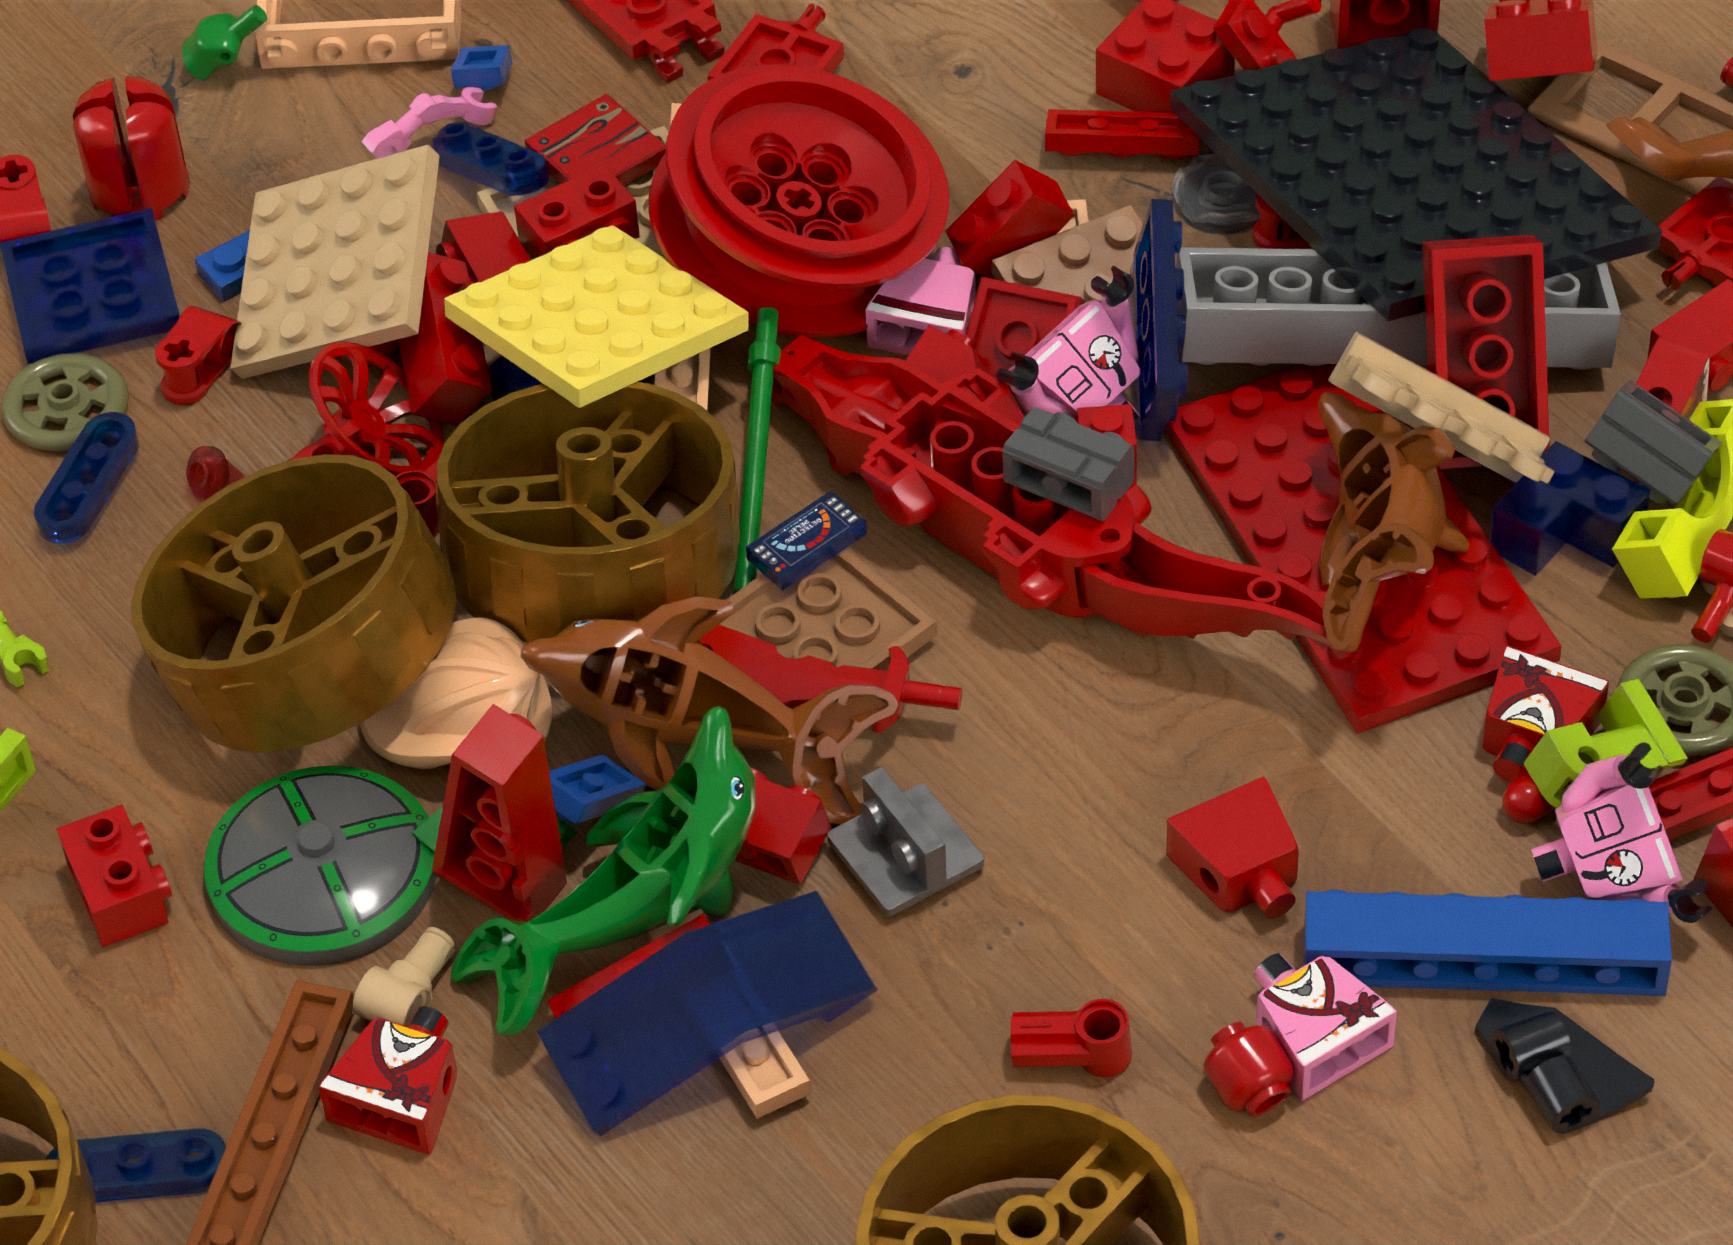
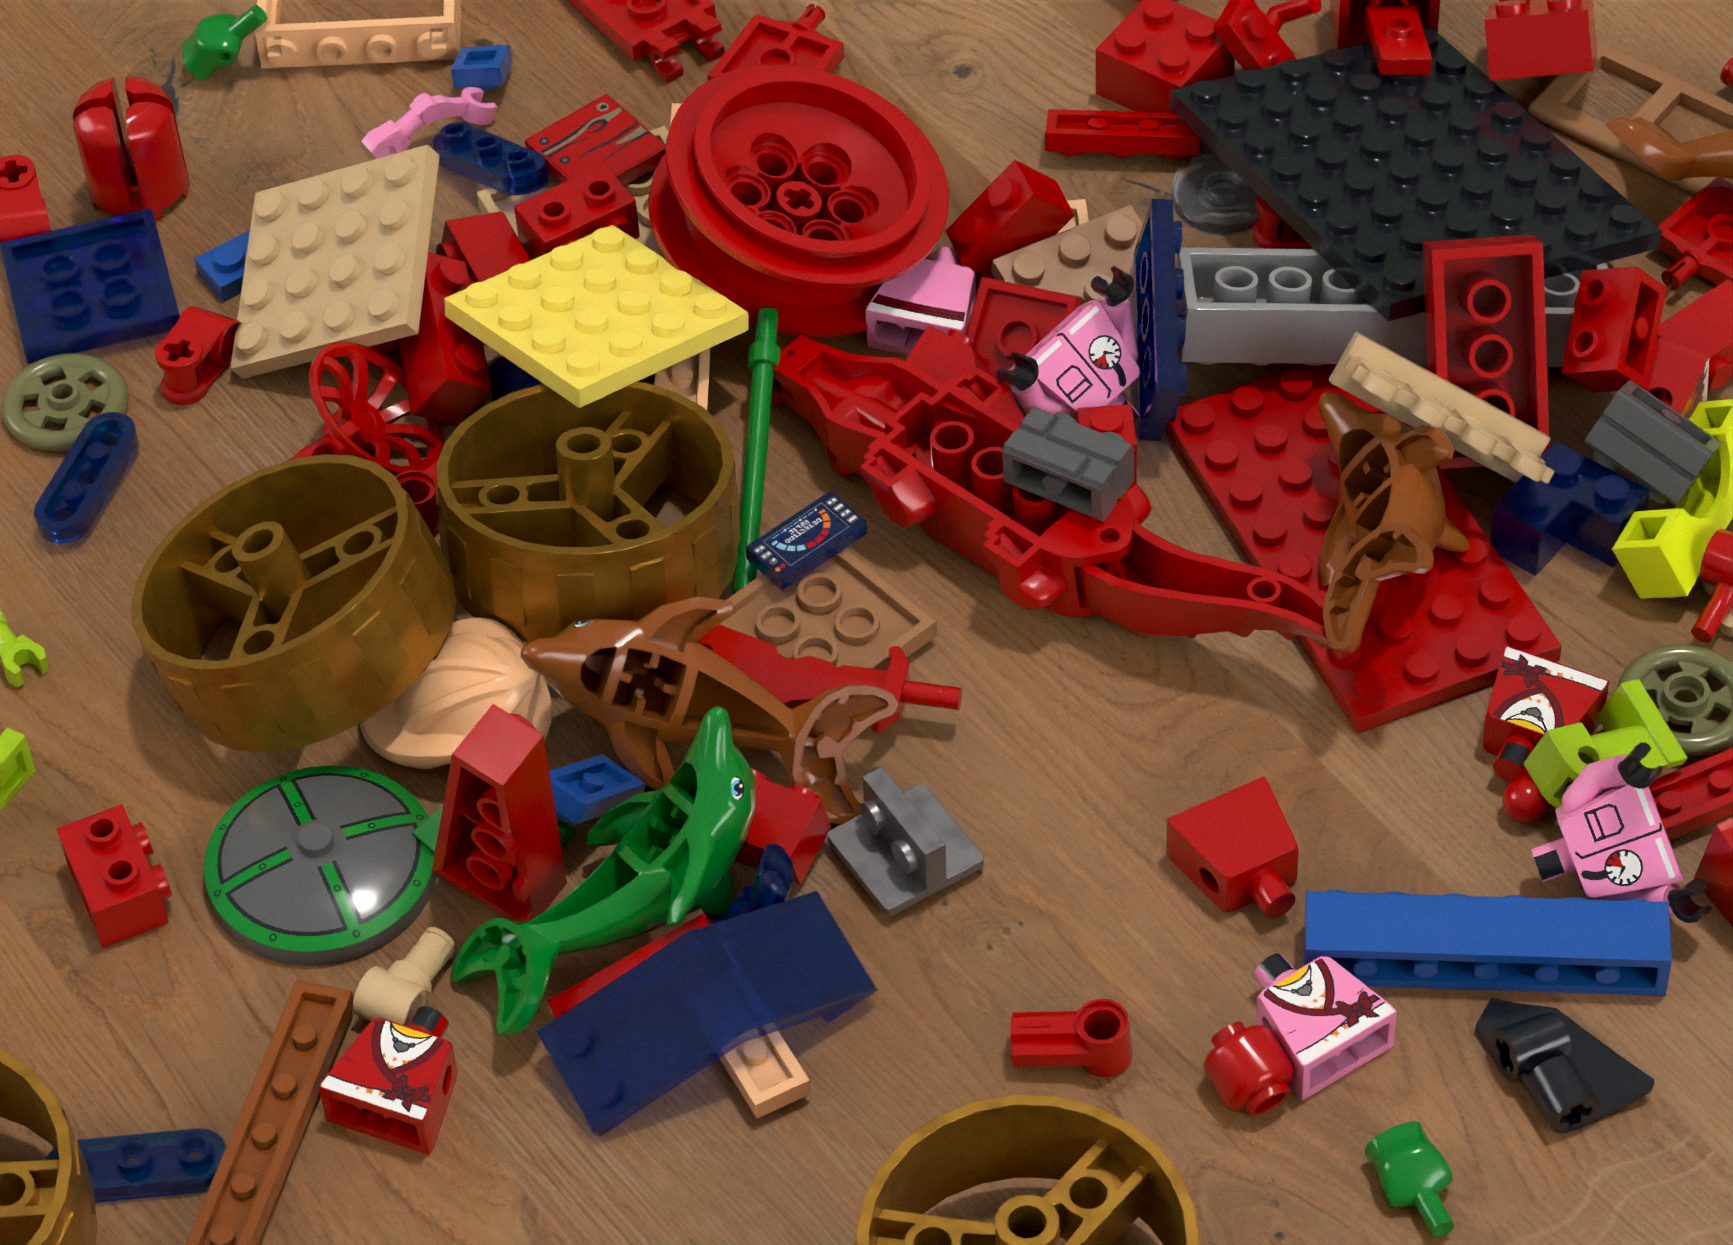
(210, 471): clear red plate -> none
(770, 886): none -> clear blue hat
(1398, 40): none -> red plate
(1412, 1173): none -> green piece
(1614, 329): none -> red brick

